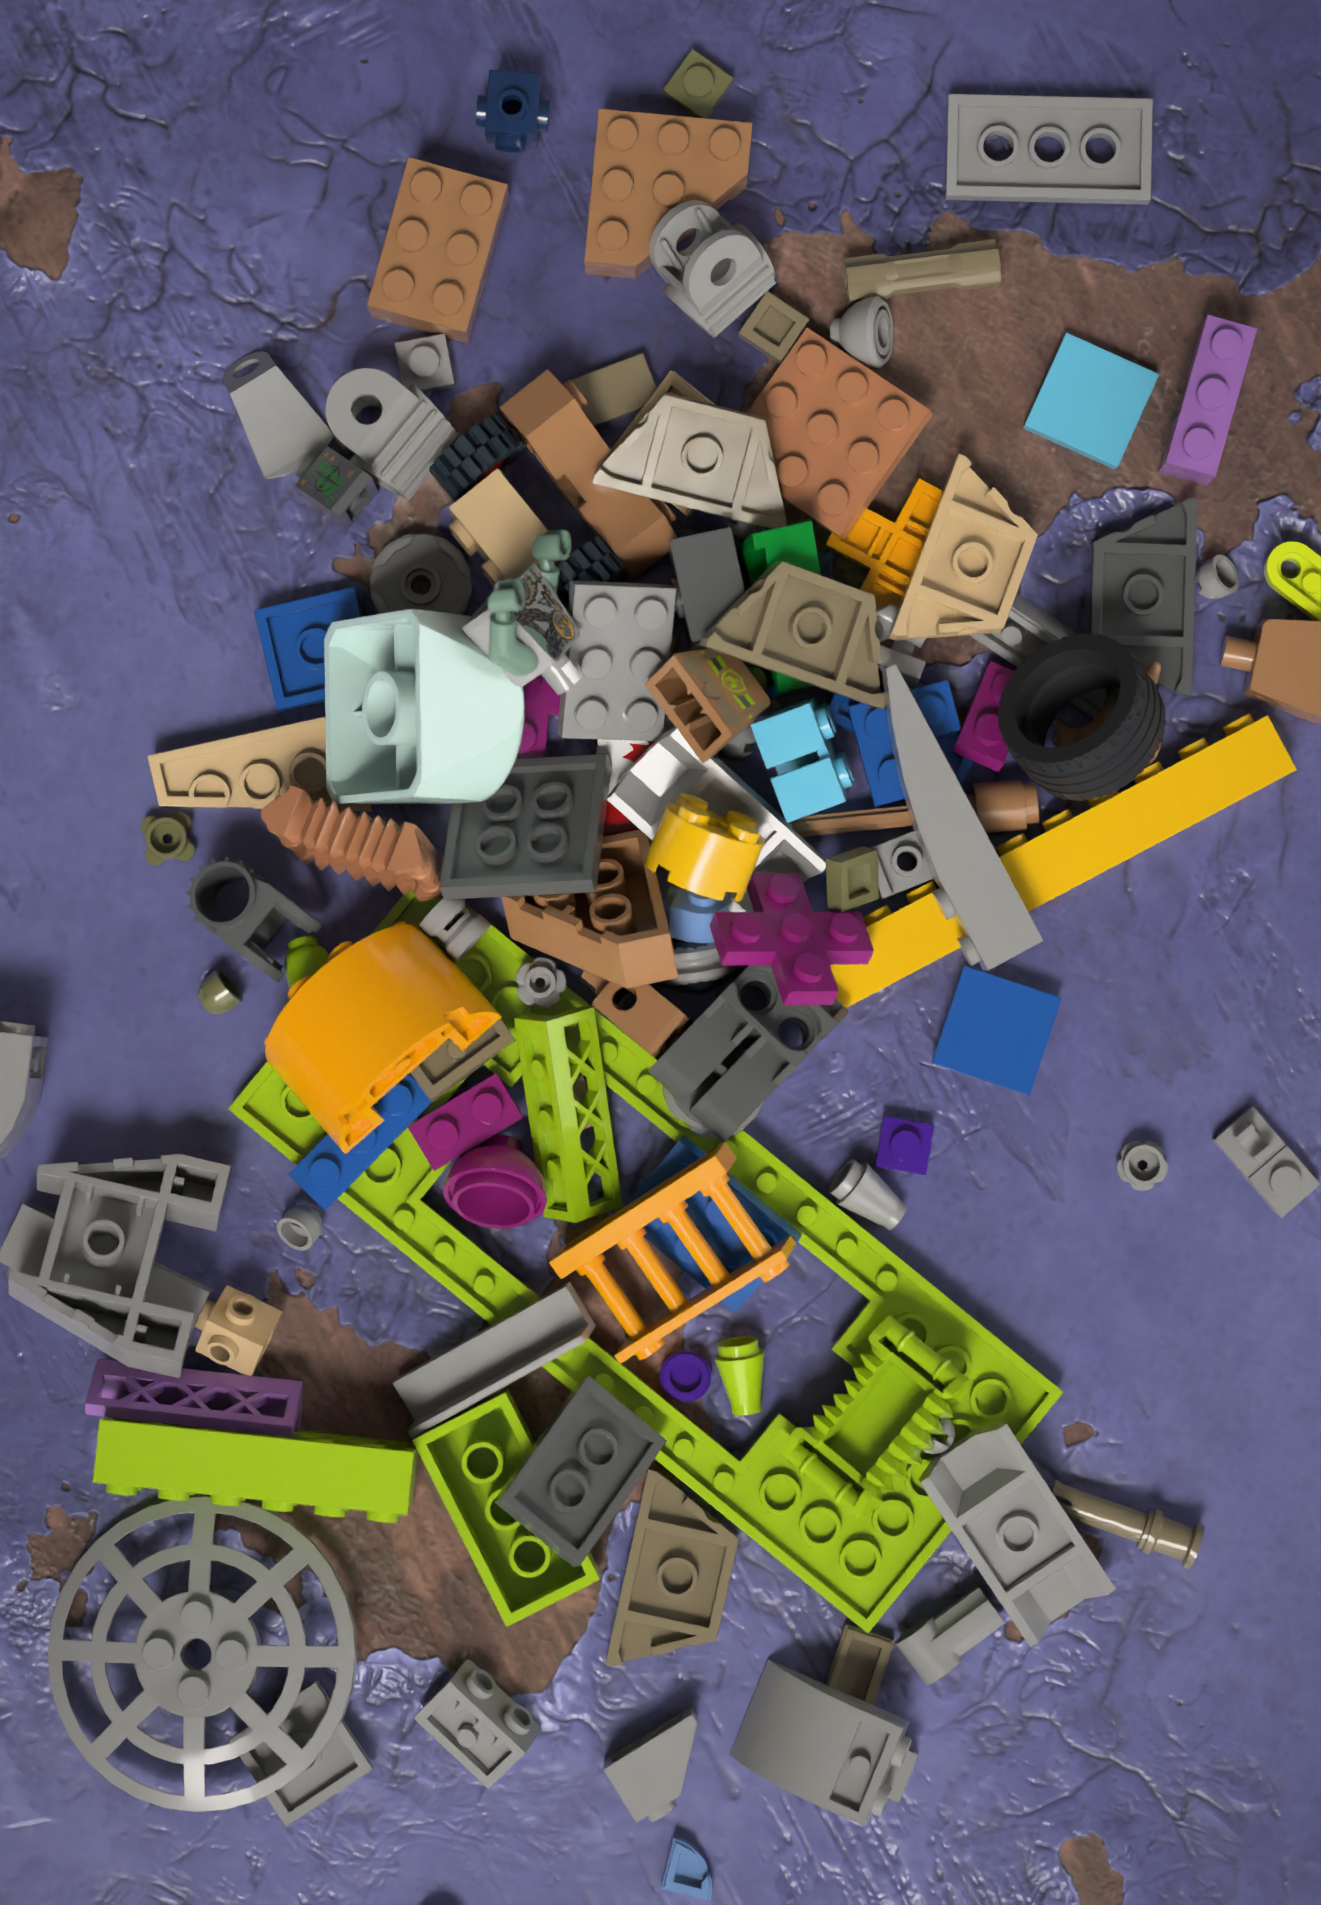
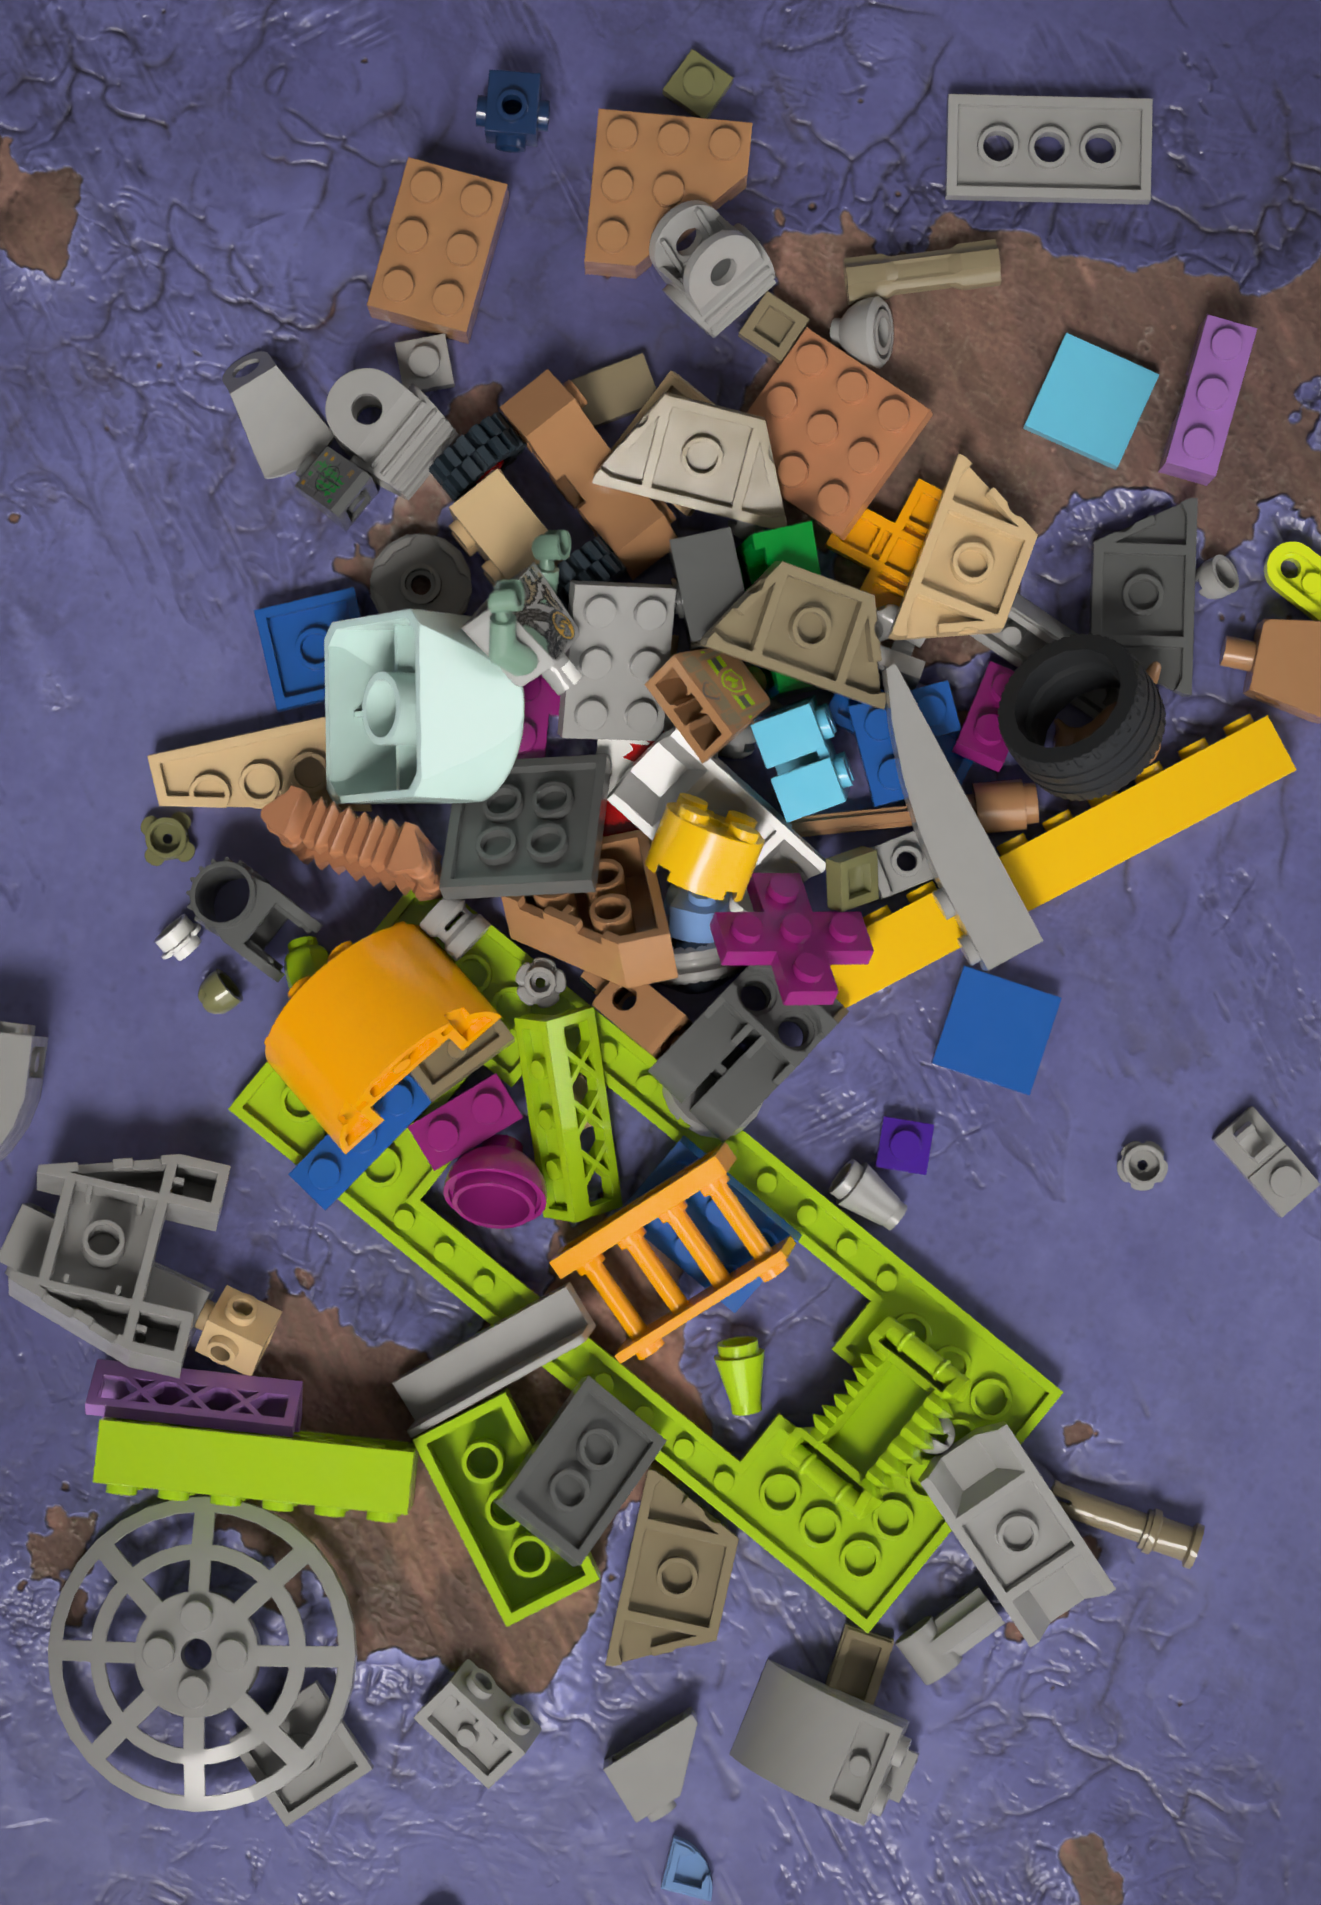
(179, 938): none -> white plate
(300, 1227): light grey hinge -> none
(685, 1376): dark purple tile -> none

